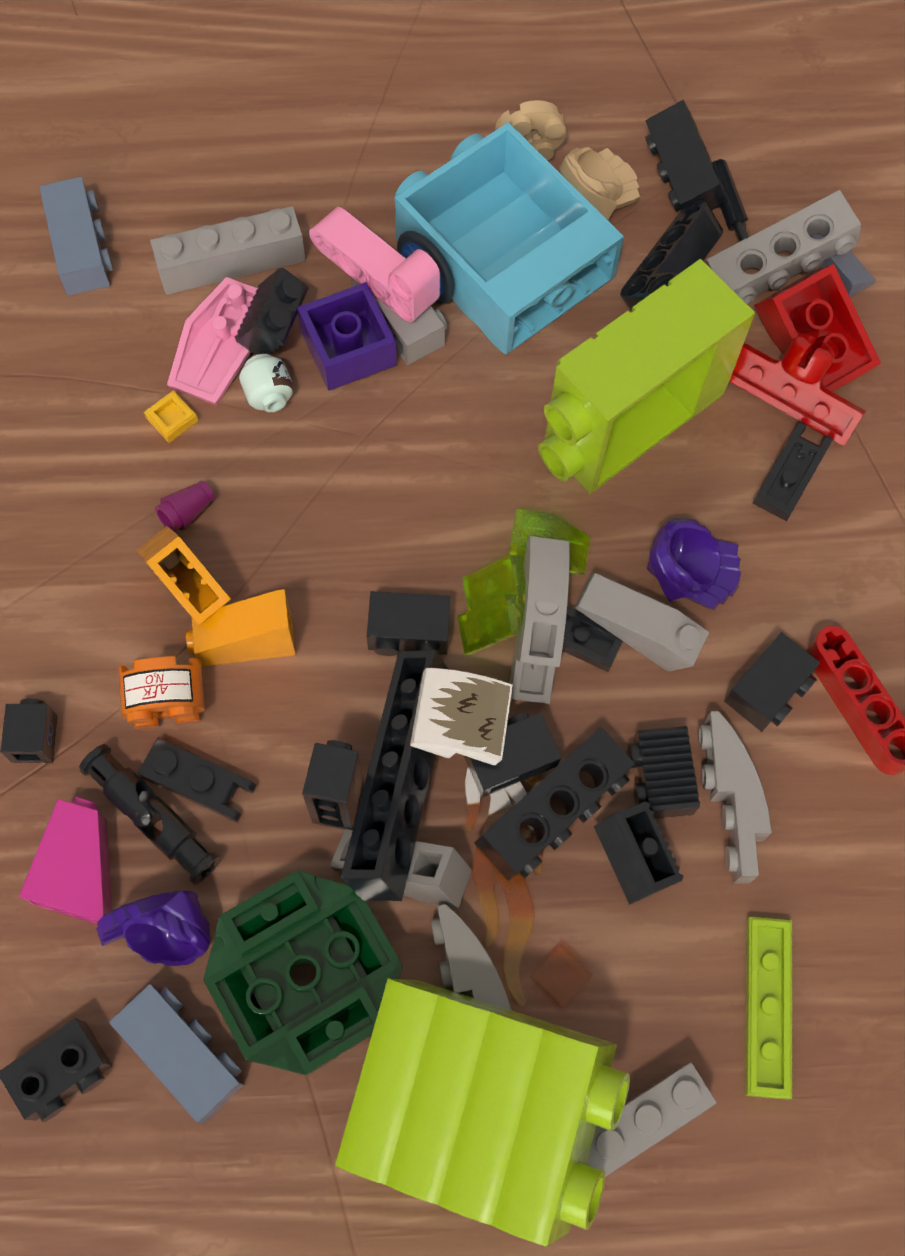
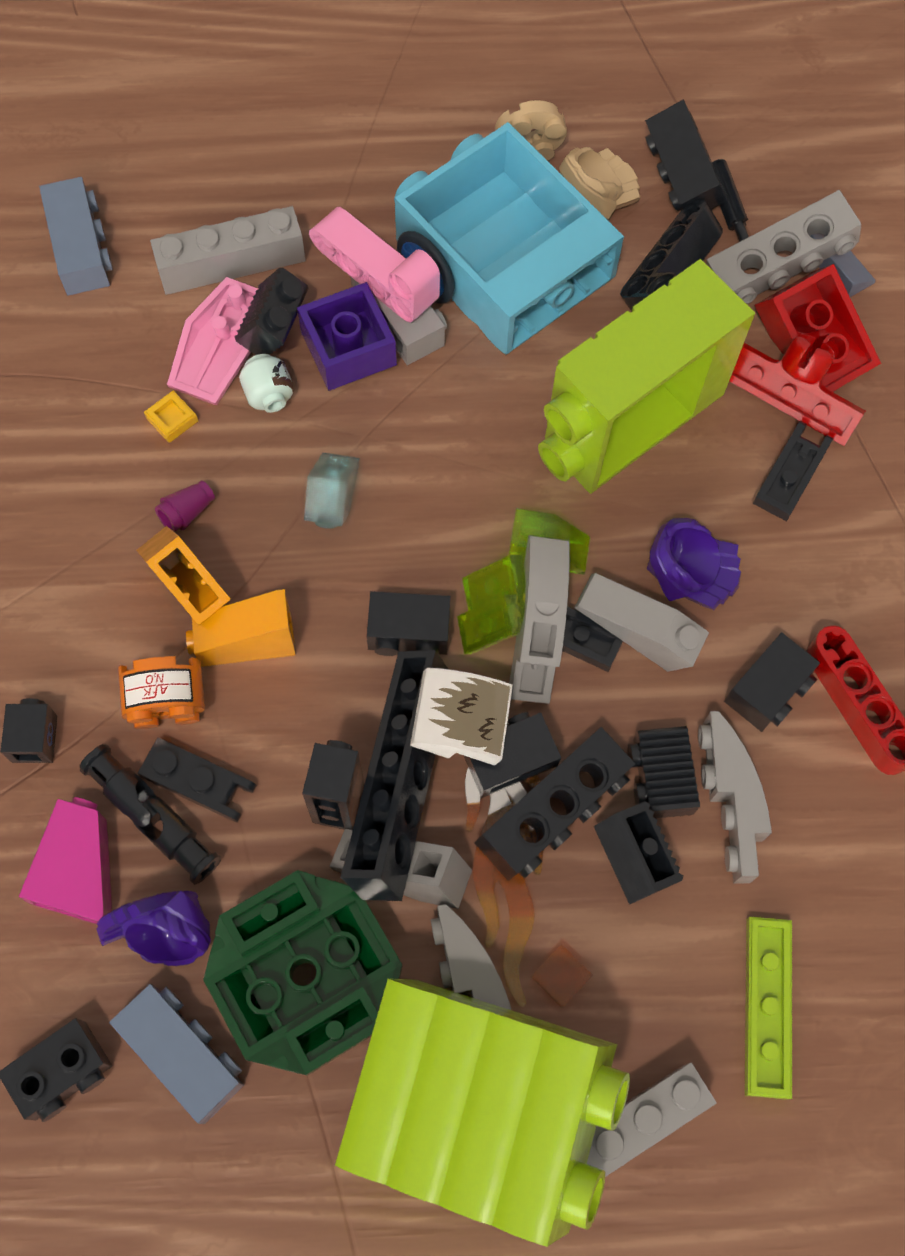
(330, 490): none -> clear light blue slope

